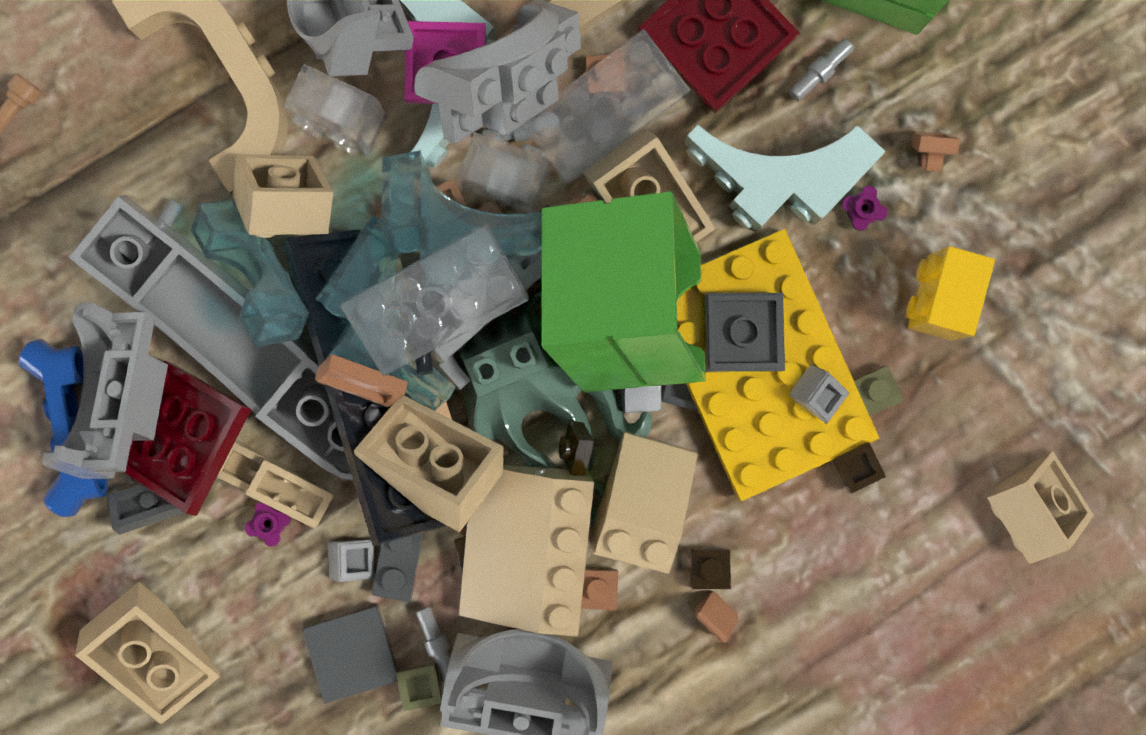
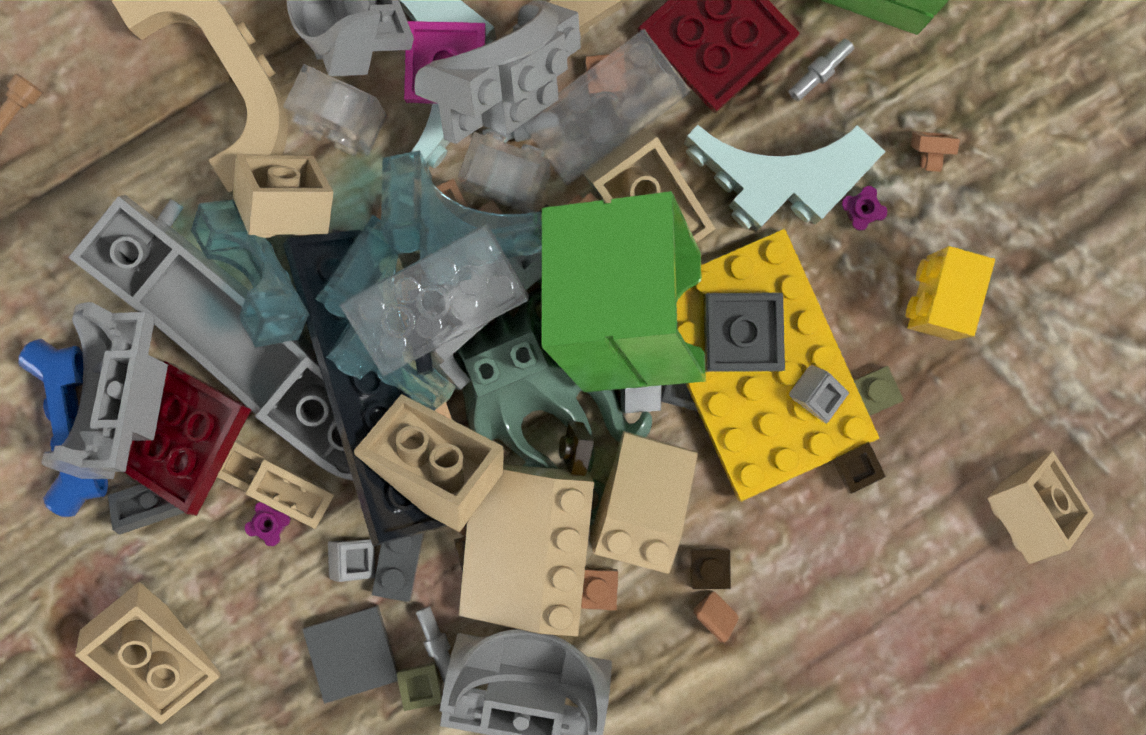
(360, 380): nougat tile -> none

